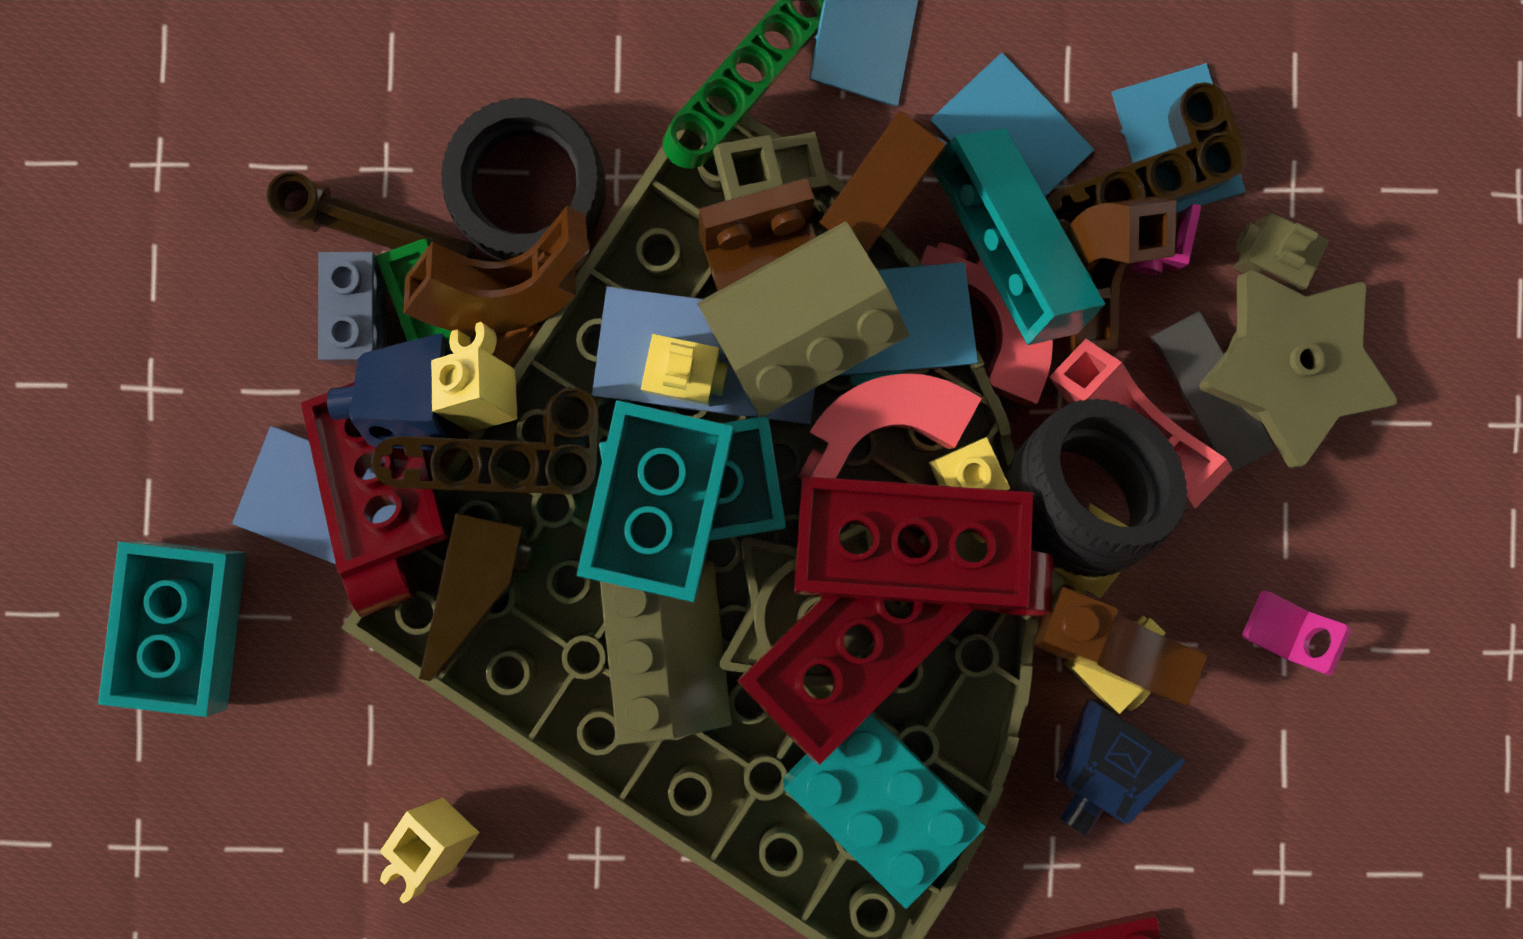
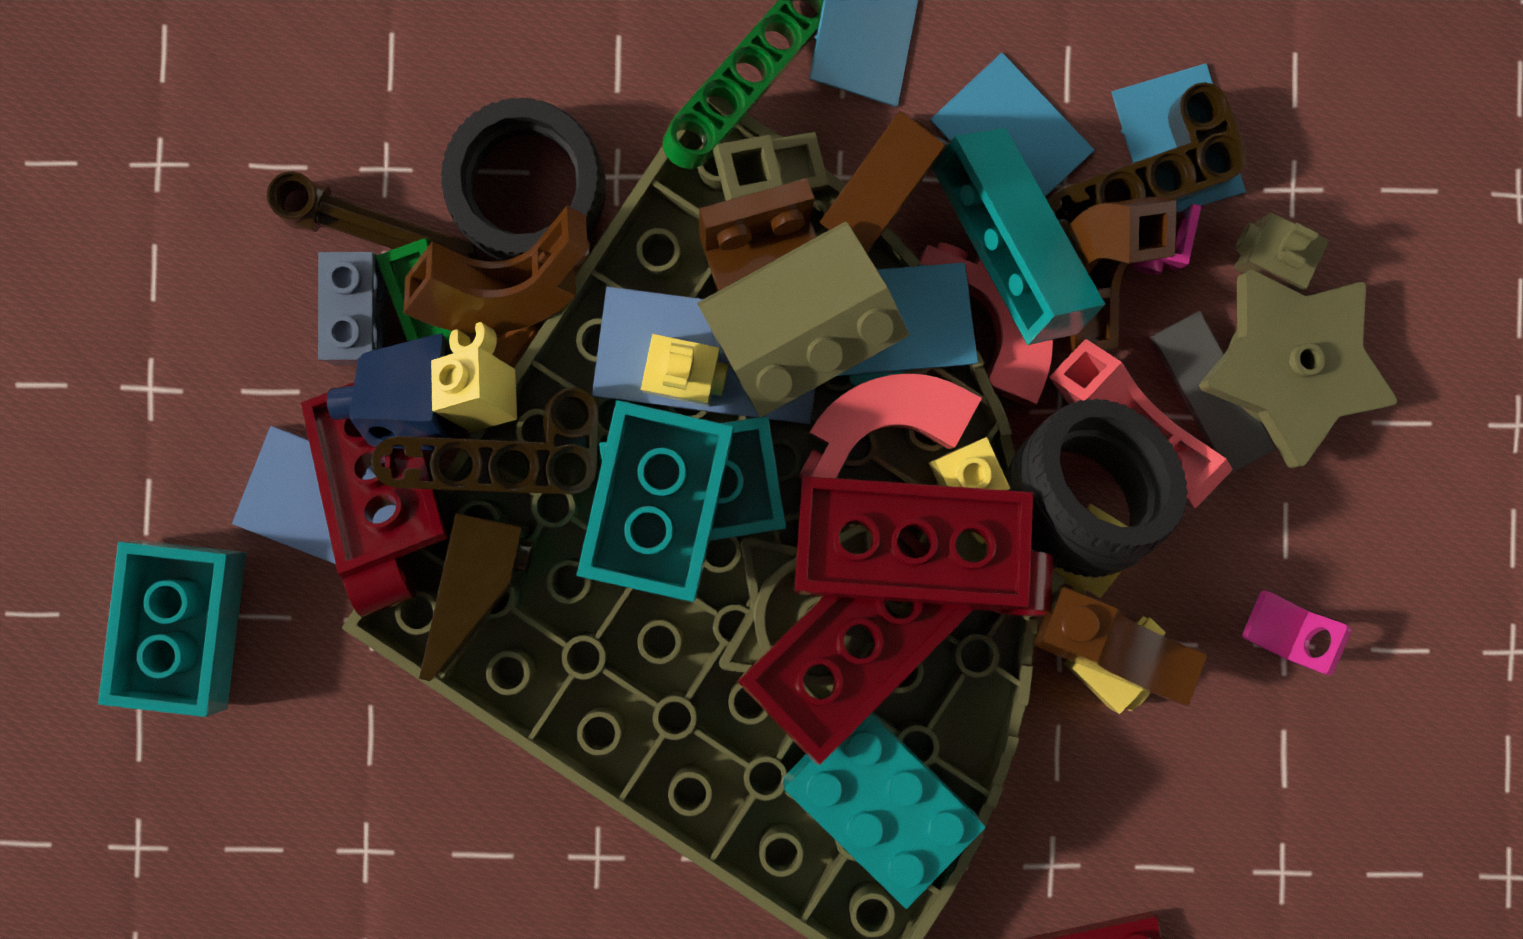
(426, 846): light yellow brick -> none
(665, 662): olive slope -> none
(1111, 769): torso -> none

